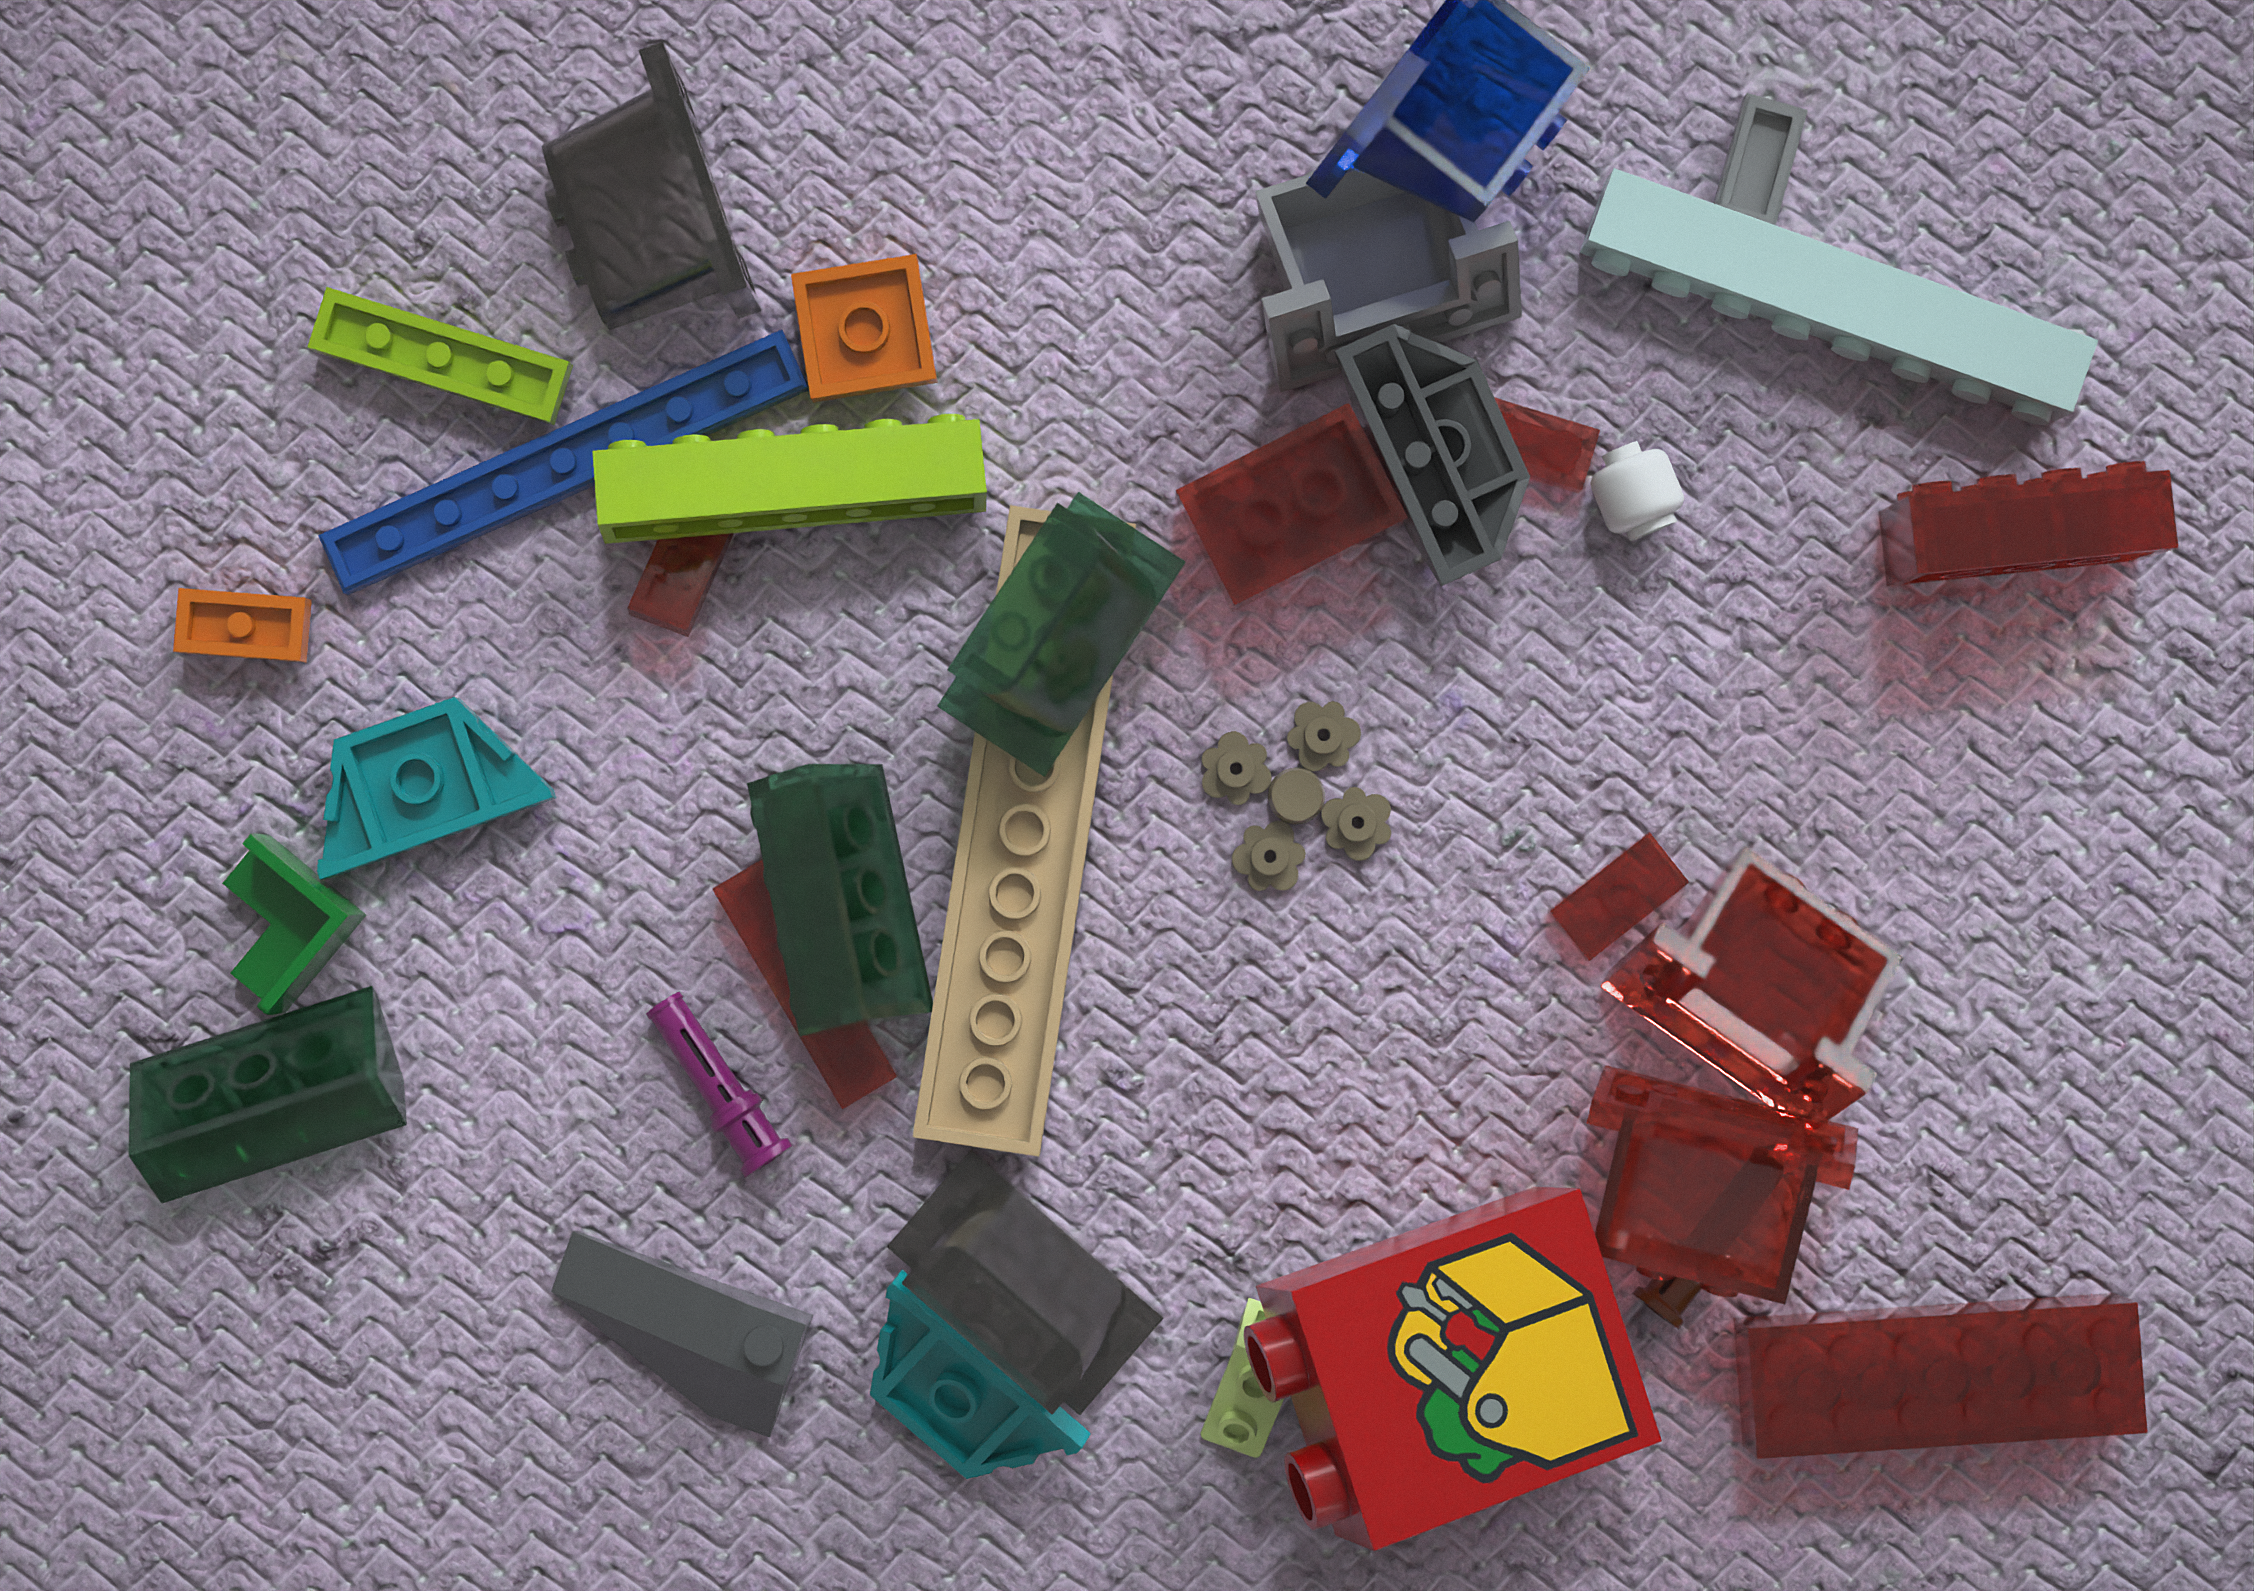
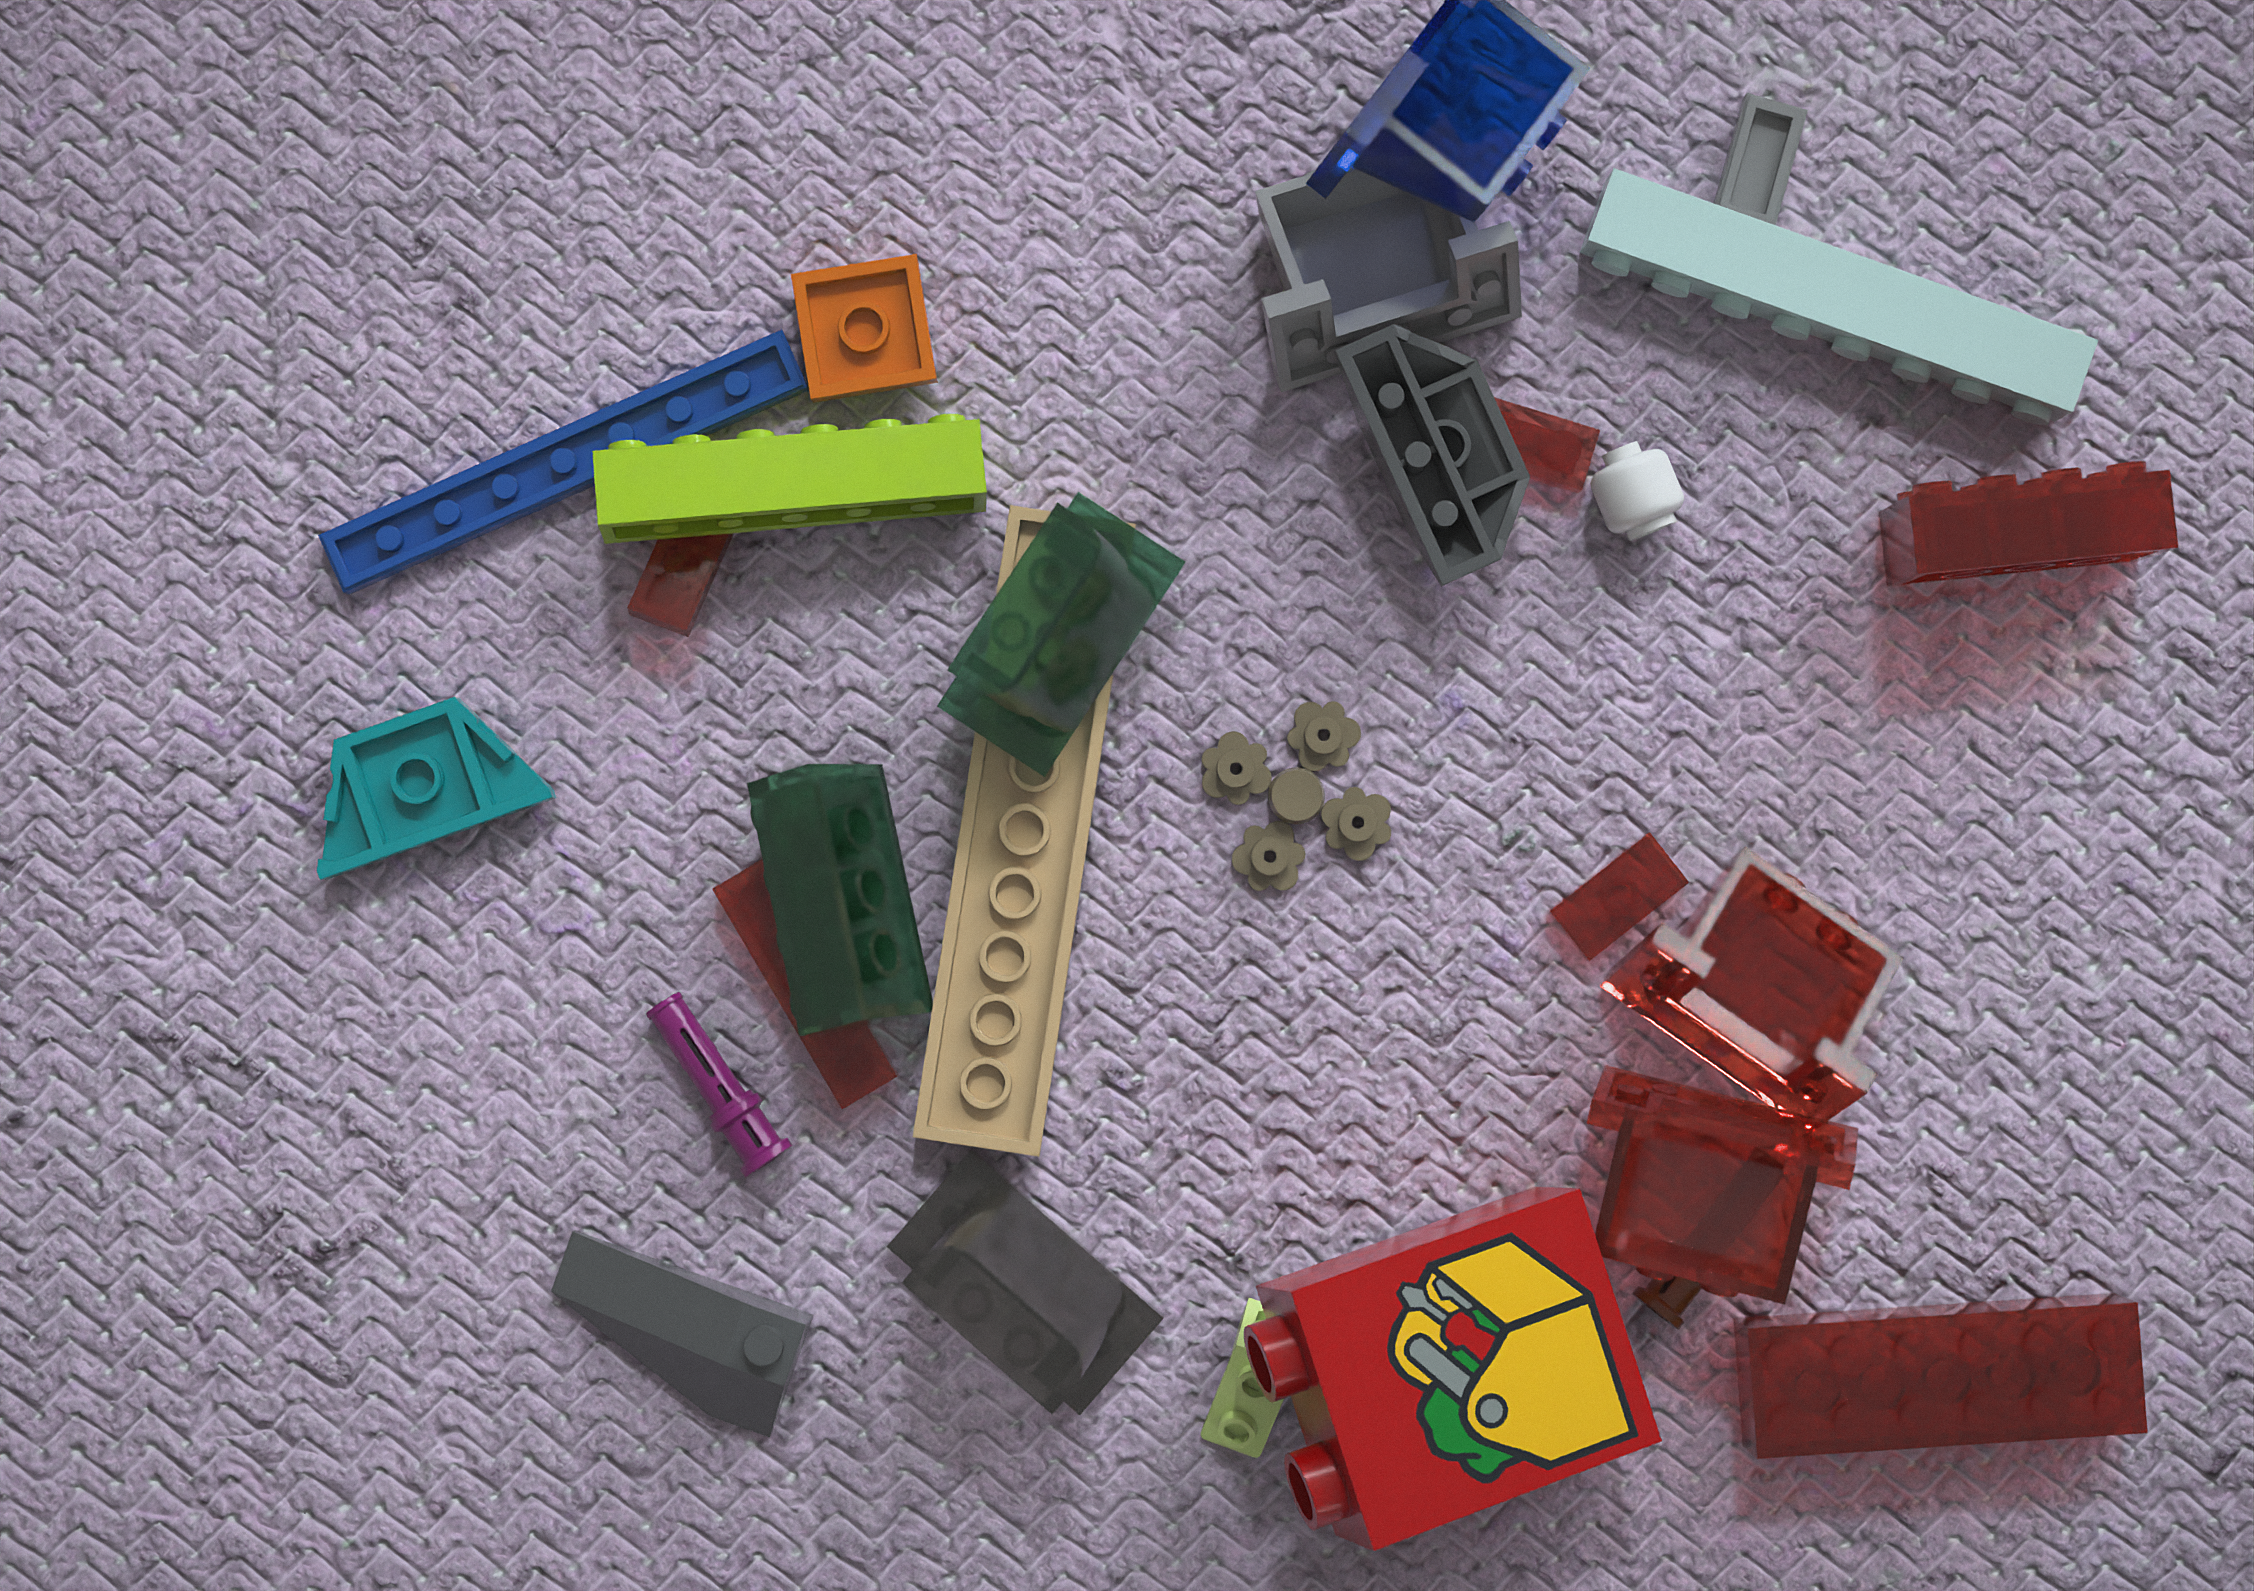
(242, 625): orange plate -> none
(264, 1095): clear green slope -> none
(305, 920): green panel -> none
(440, 356): lime plate -> none
(645, 206): clear smoke windscreen -> none
(958, 1396): teal wing -> none
(1290, 507): clear red brick -> none

